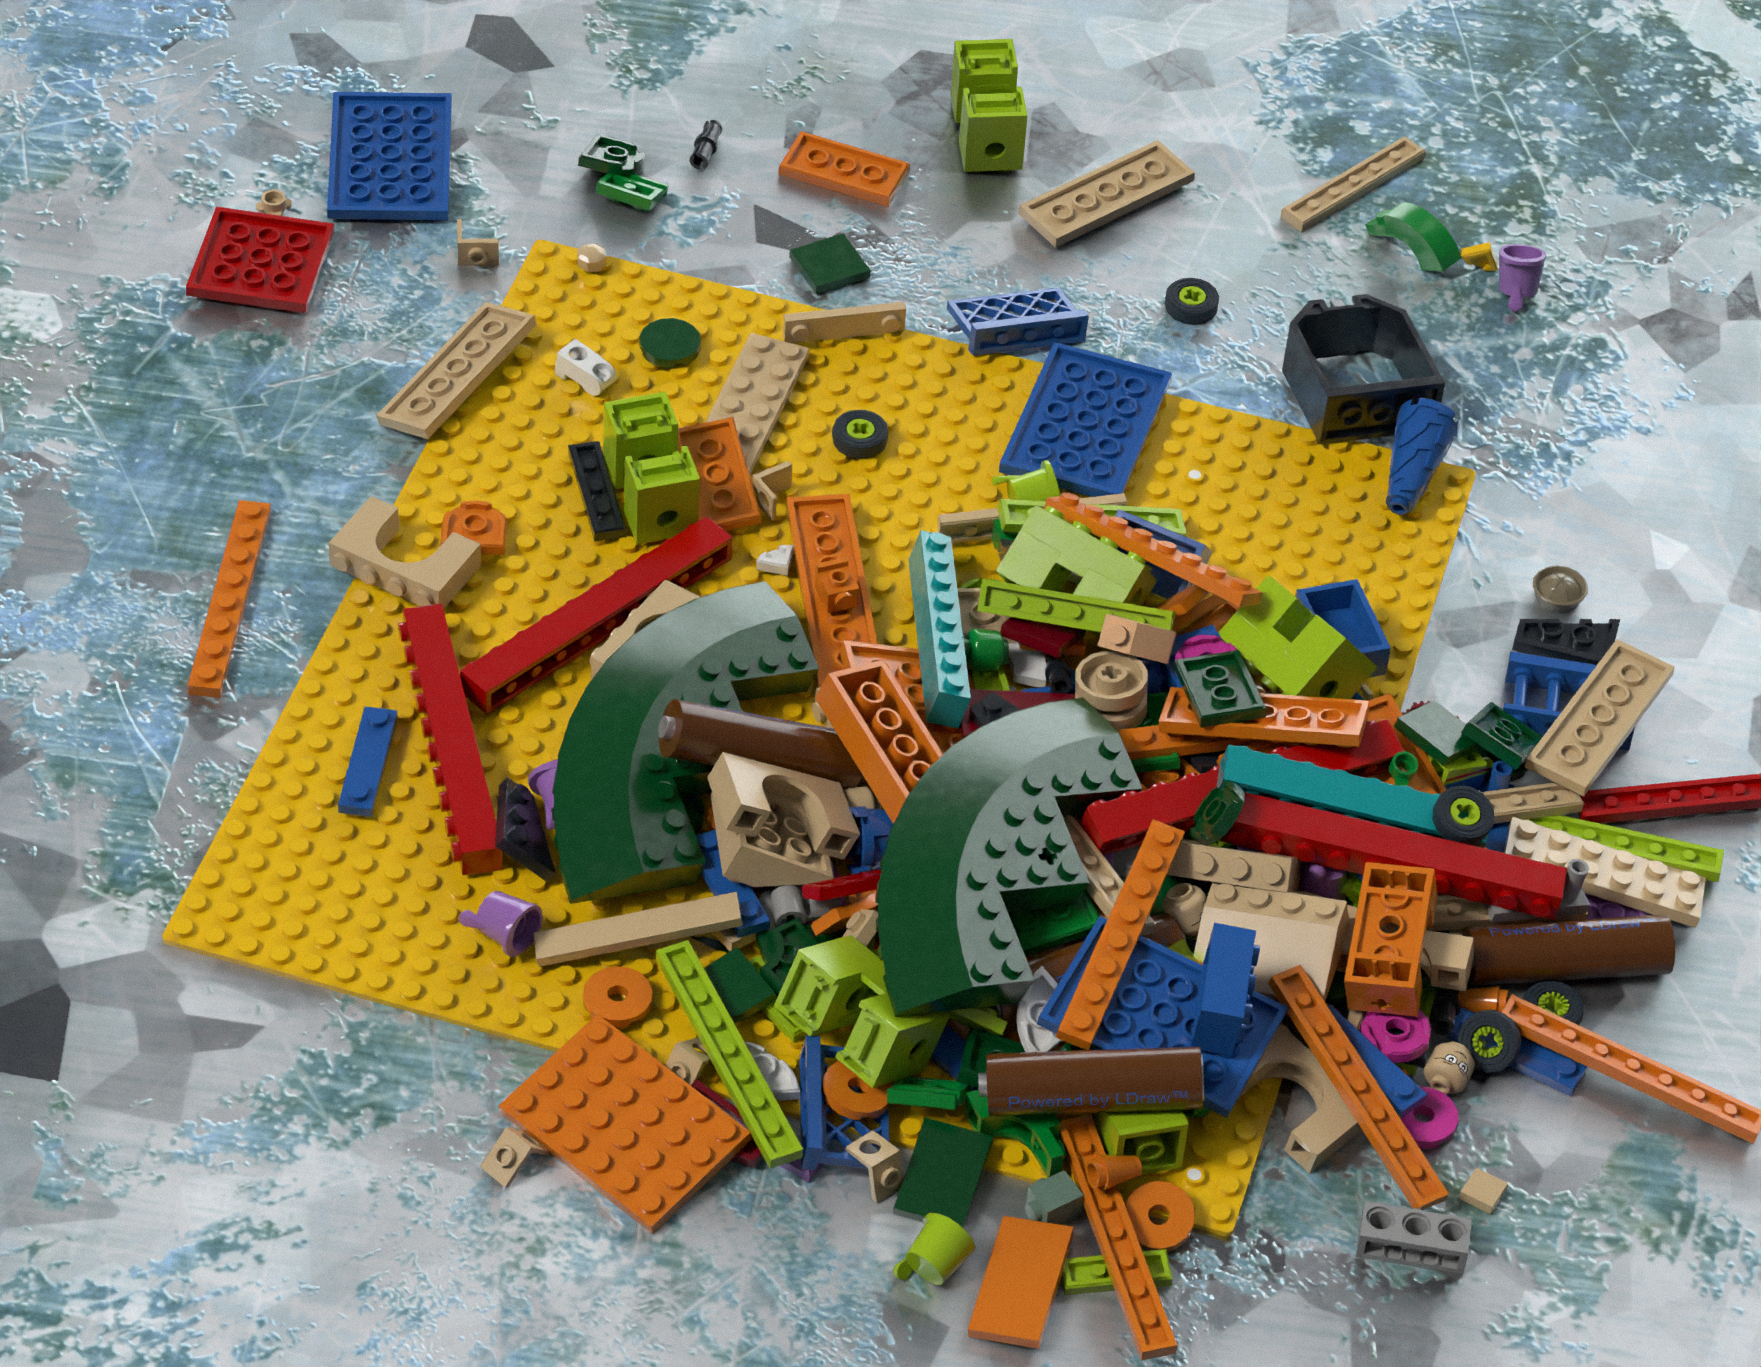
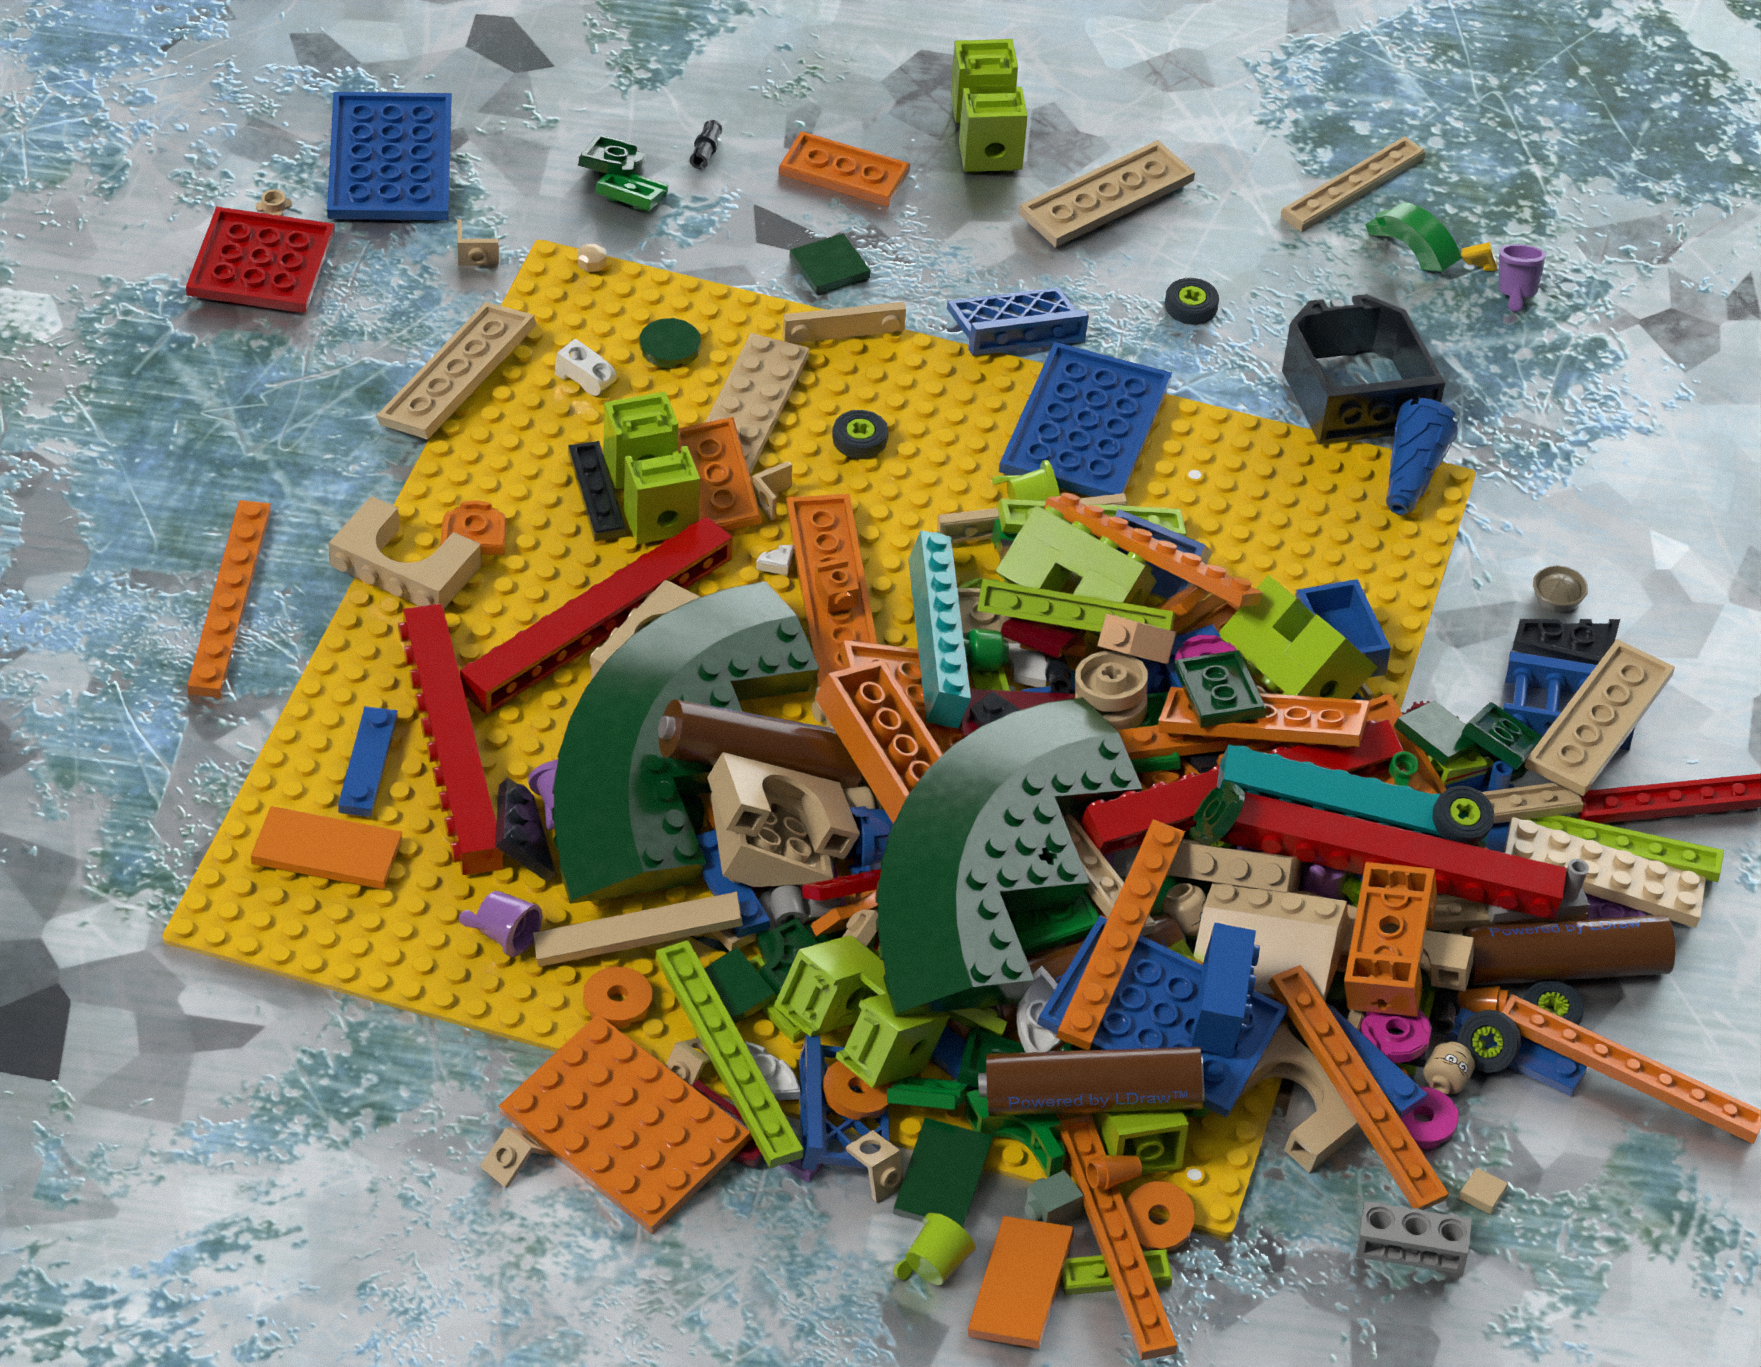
(326, 847): none -> orange tile

